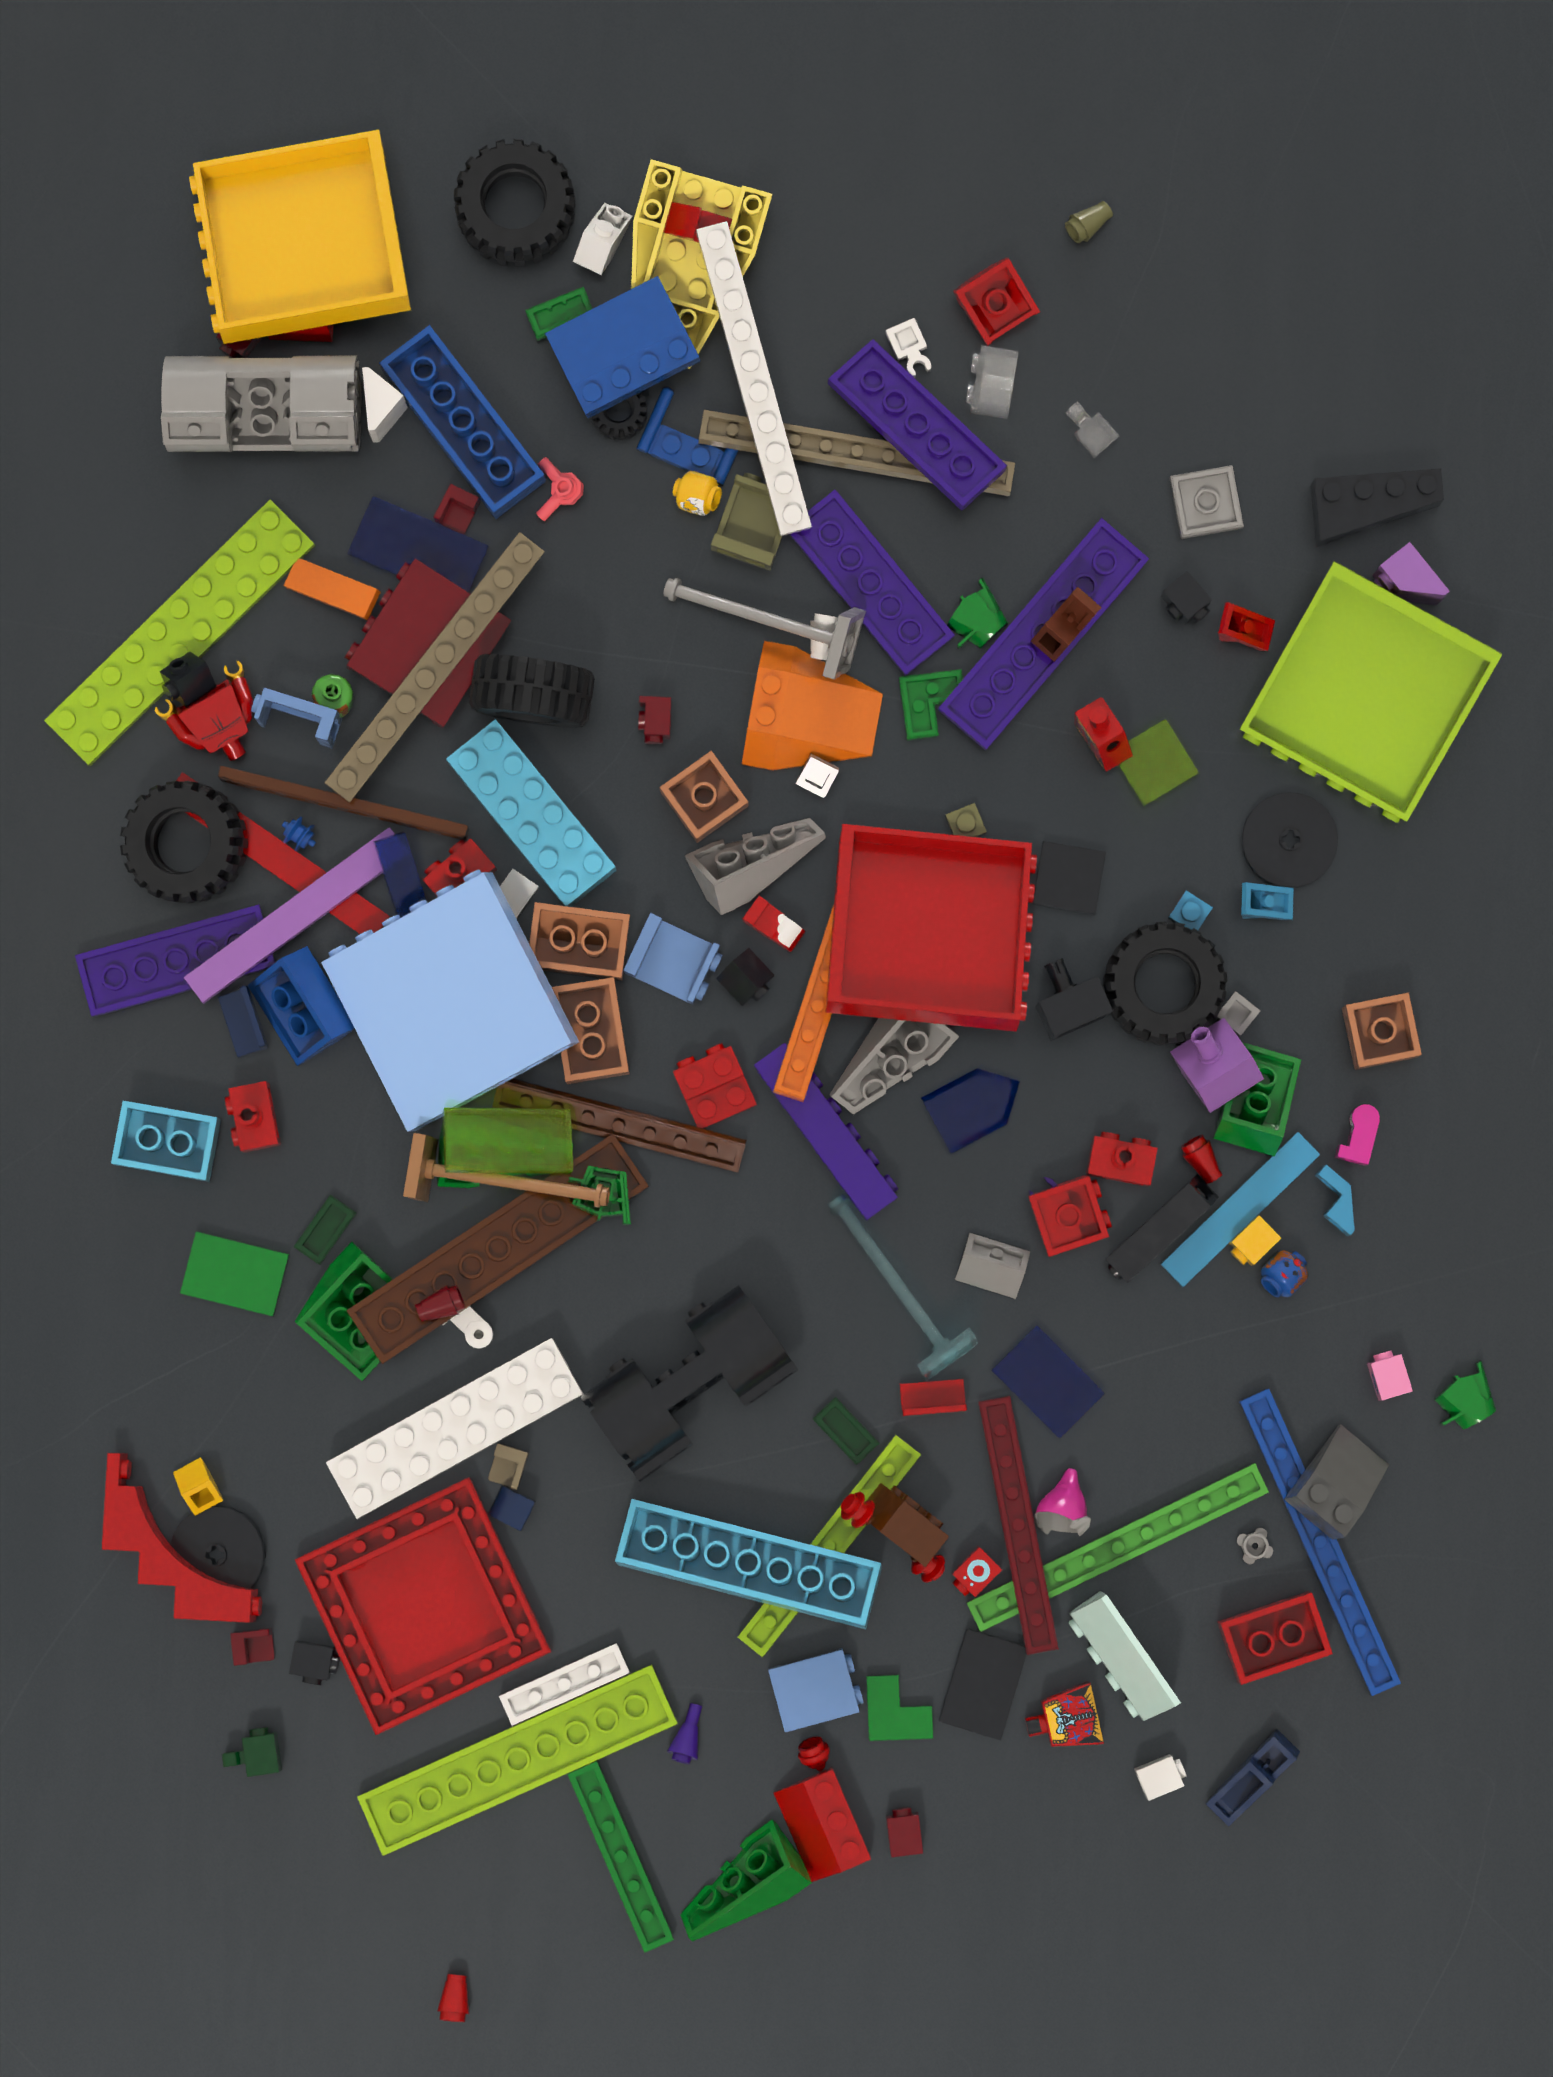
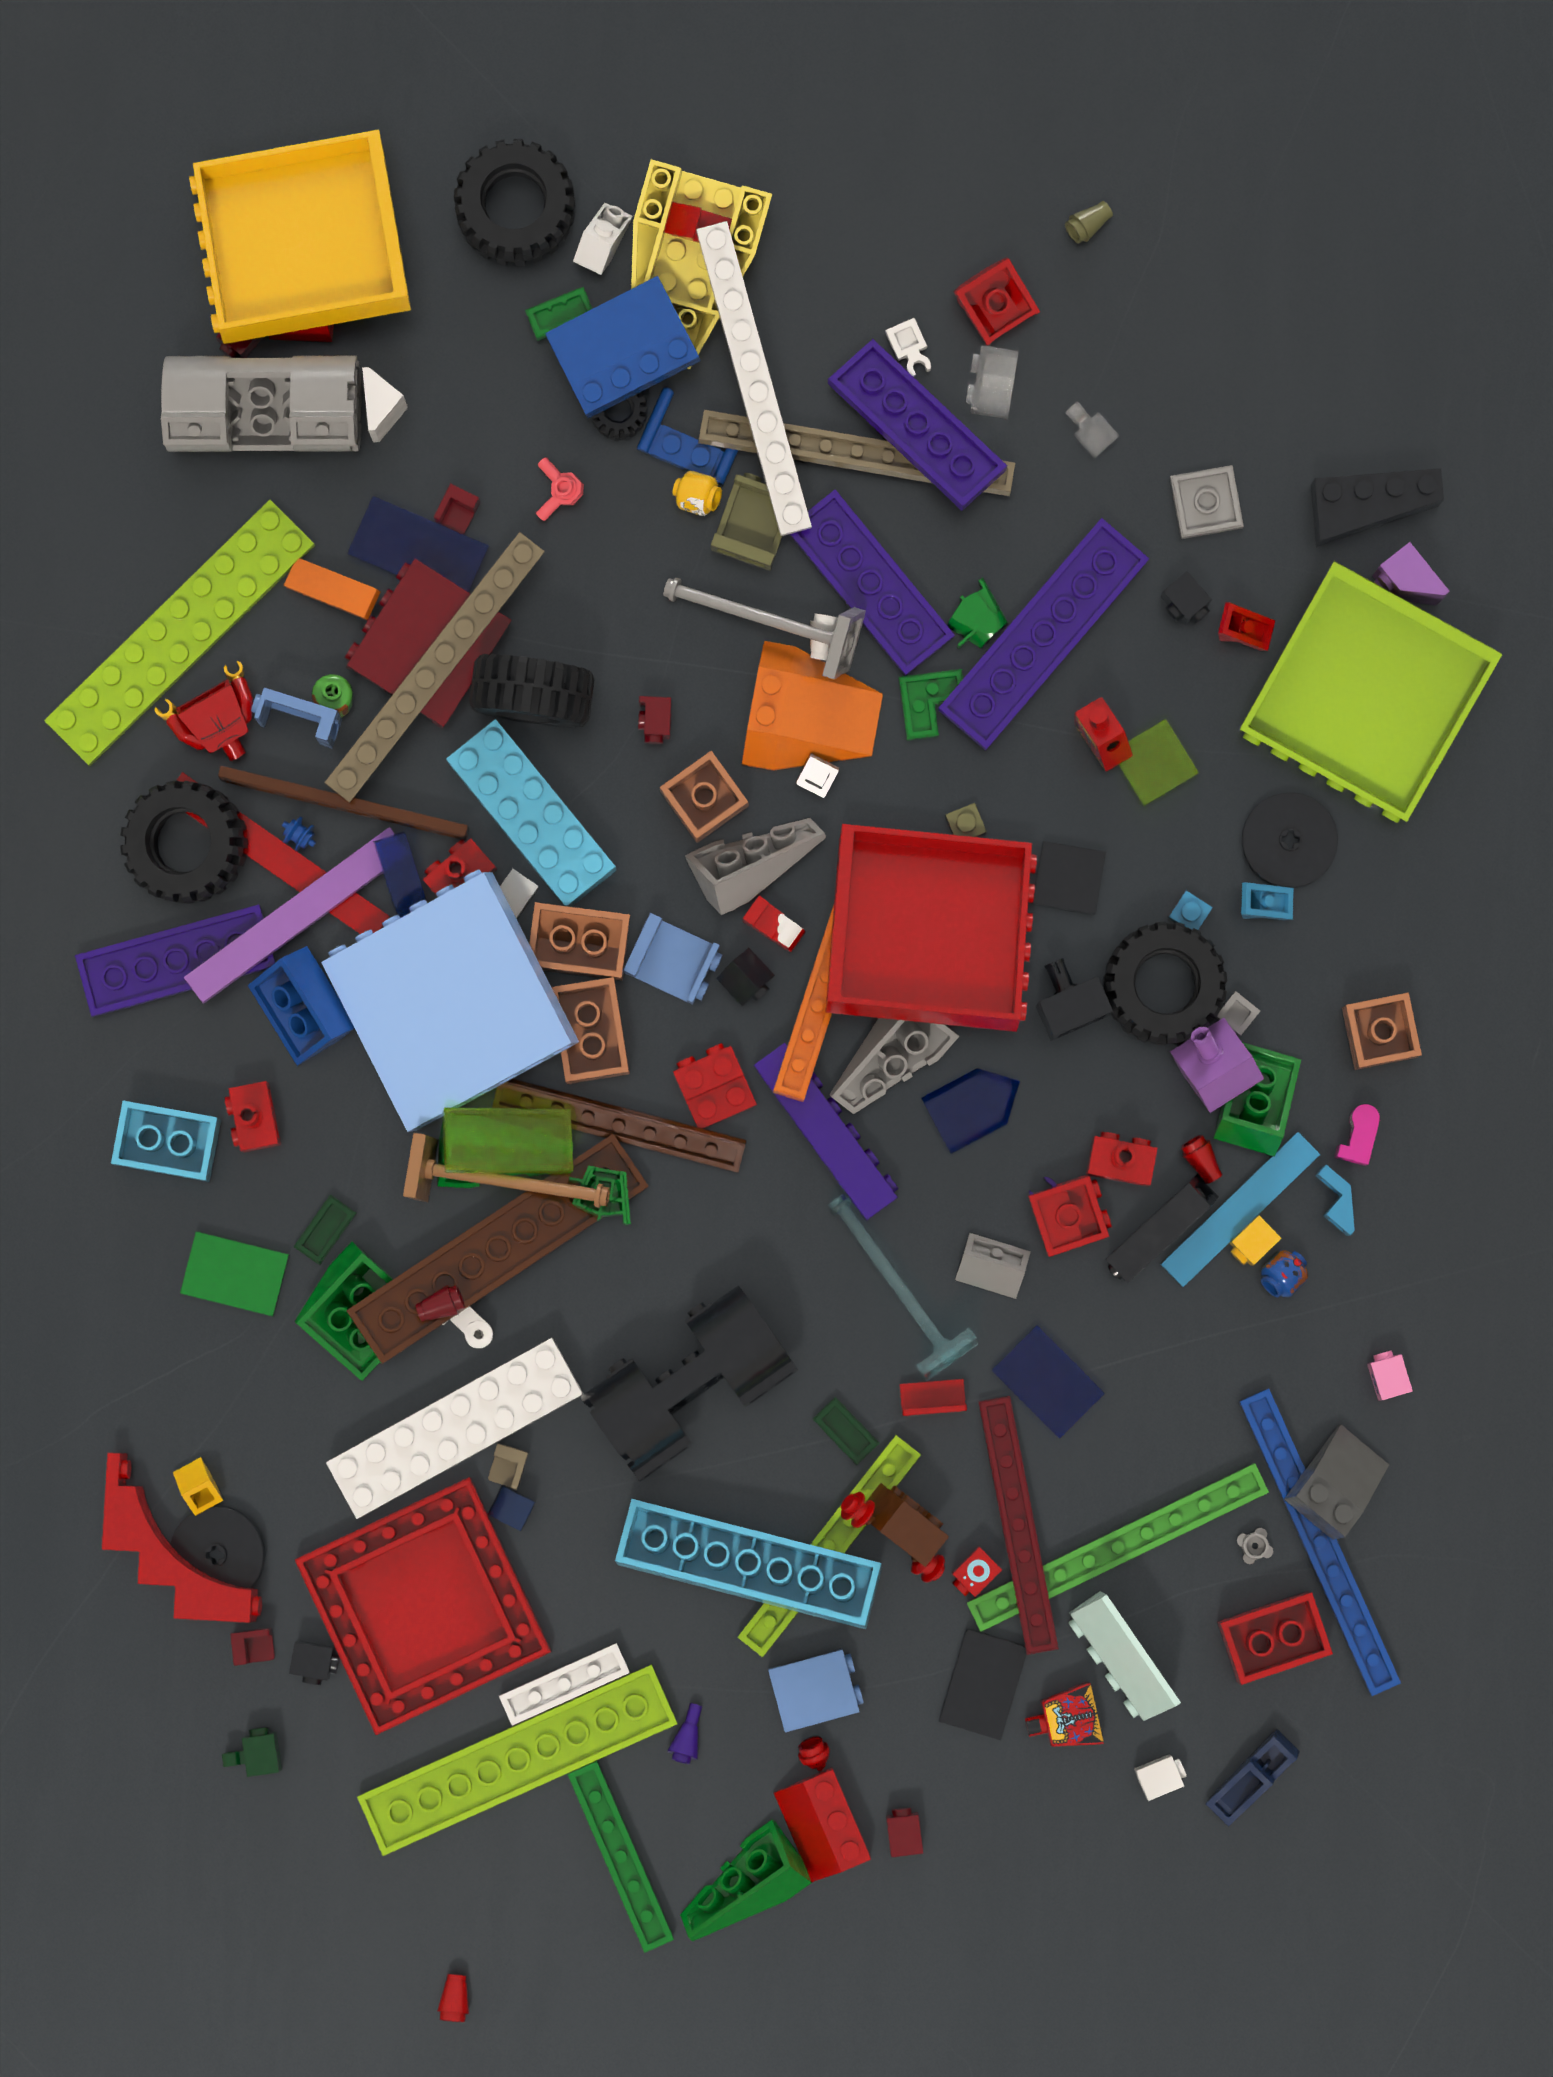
(187, 679): black brick -> none
(243, 1022): dark blue panel -> none
(462, 422): blue brick -> none
(890, 1720): green tile -> none
(1064, 1507): dark pink hat -> none
(1066, 624): copper brick -> none
(1467, 1399): green piece -> none

